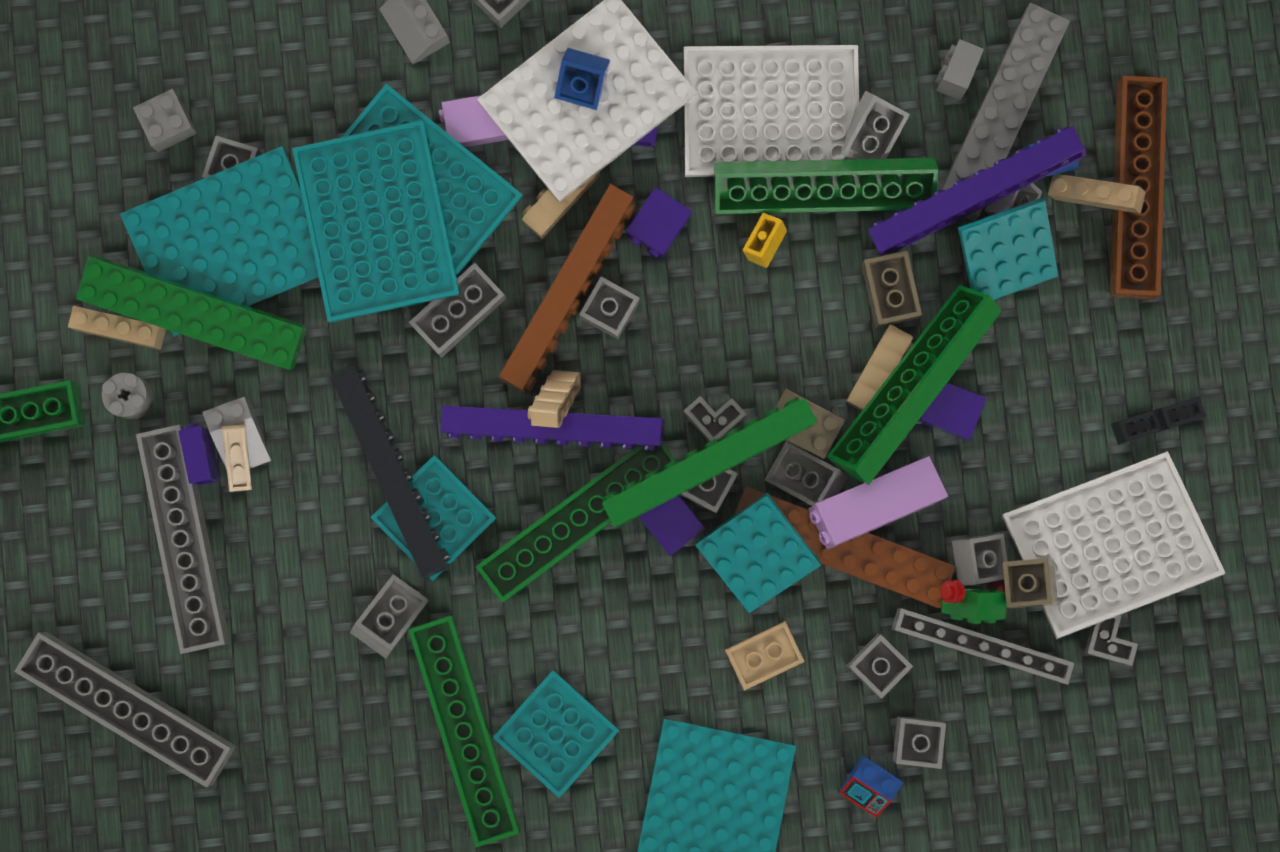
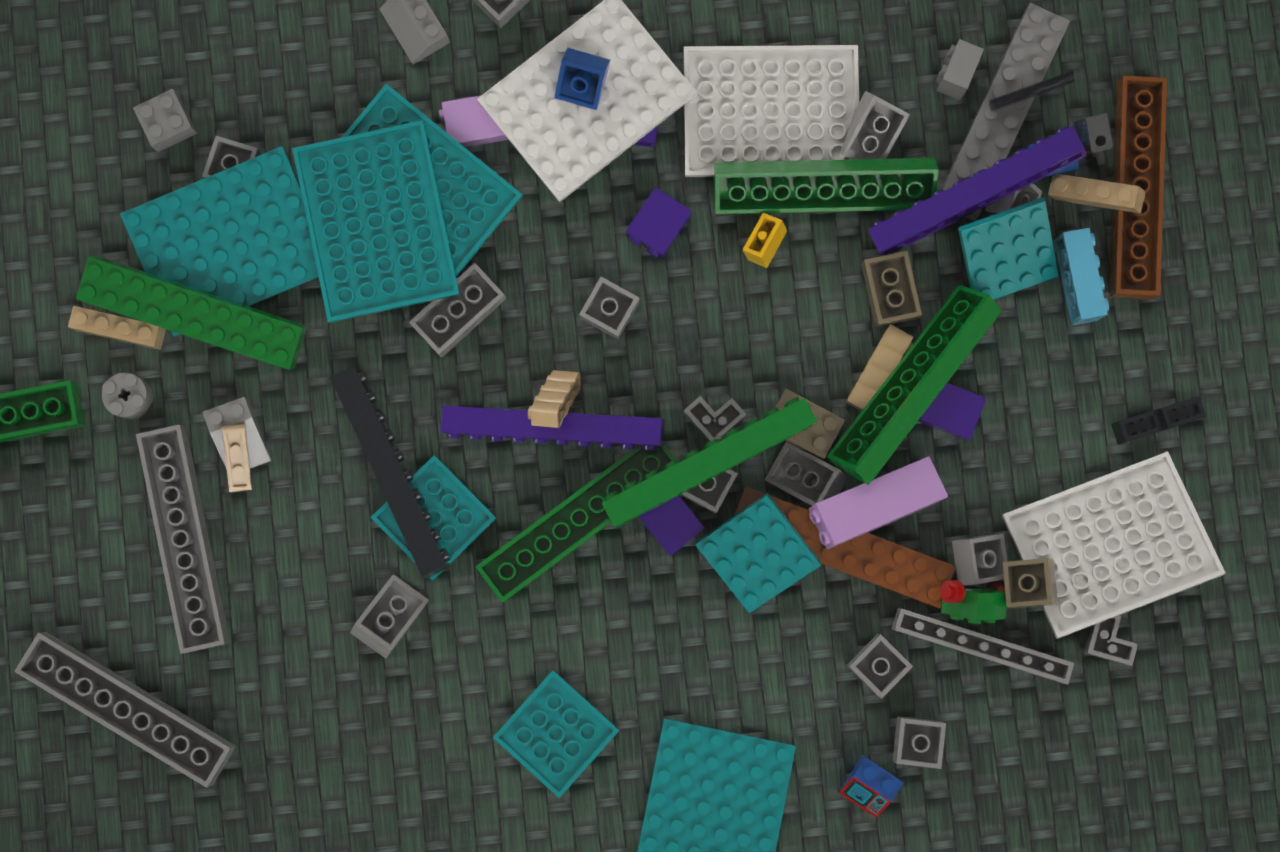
(199, 455): dark purple brick -> none
(464, 731): green brick -> none
(548, 210): tan brick -> none
(567, 289): dark orange brick -> none
(764, 655): tan tile -> none
(1032, 90): none -> black axle
(1081, 276): none -> medium azure brick
(1095, 129): none -> dark grey torso

